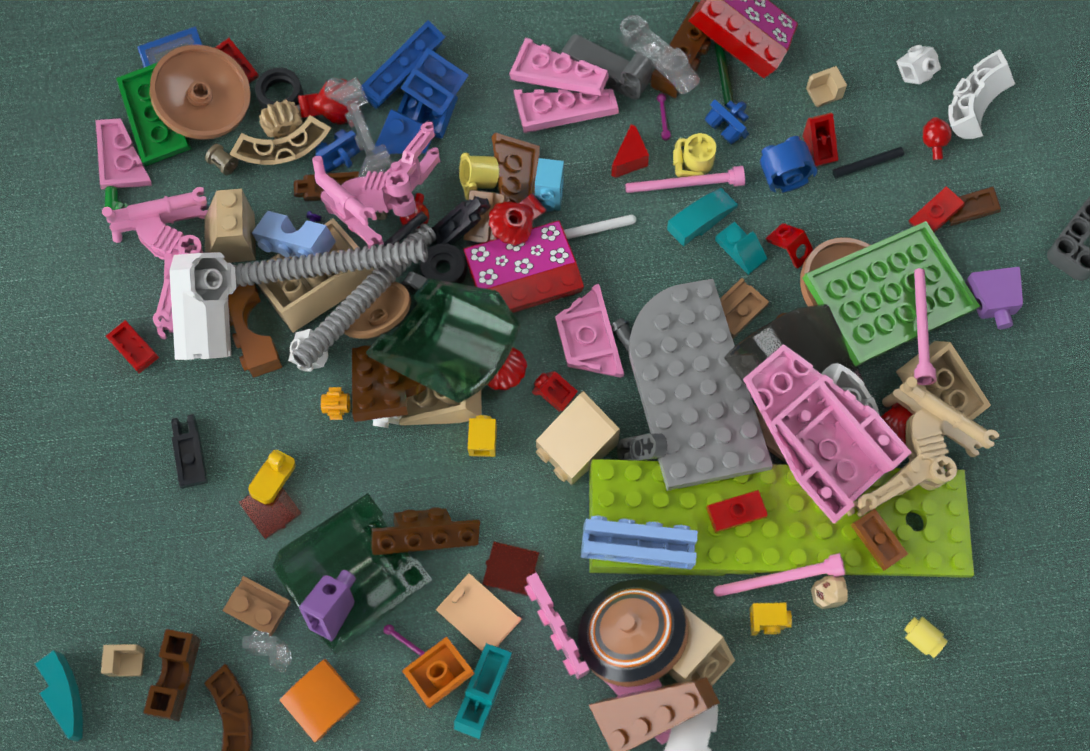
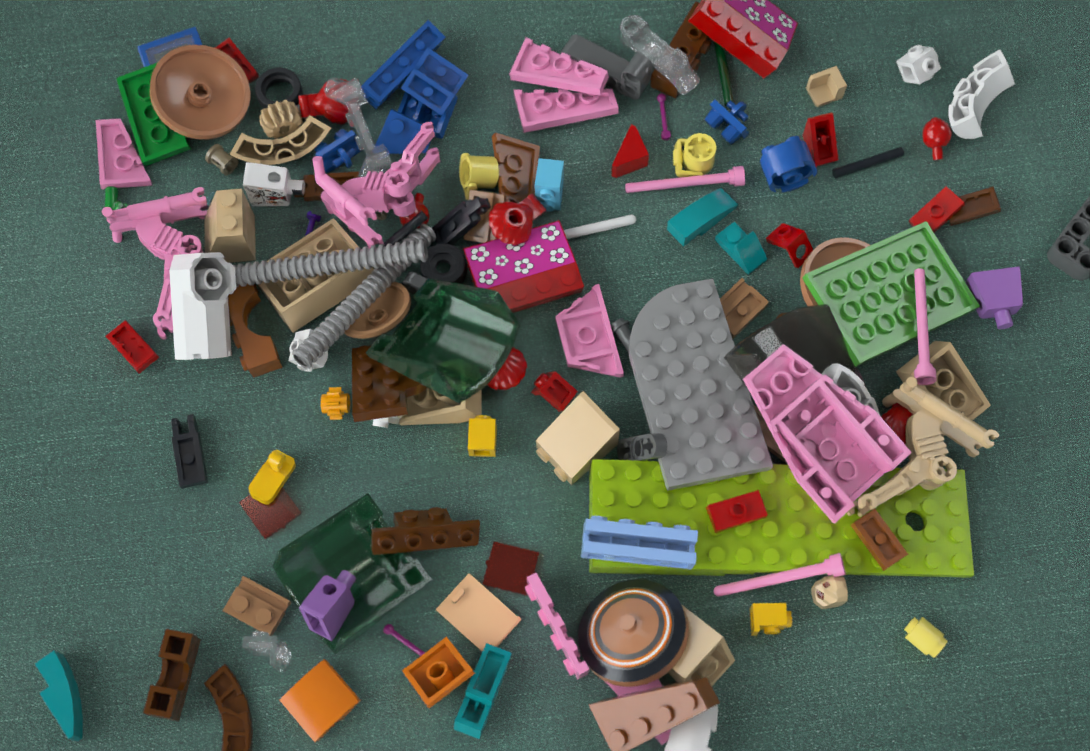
(122, 660): tan panel -> none
(270, 185): none -> white torso
(278, 235): light blue arch -> none

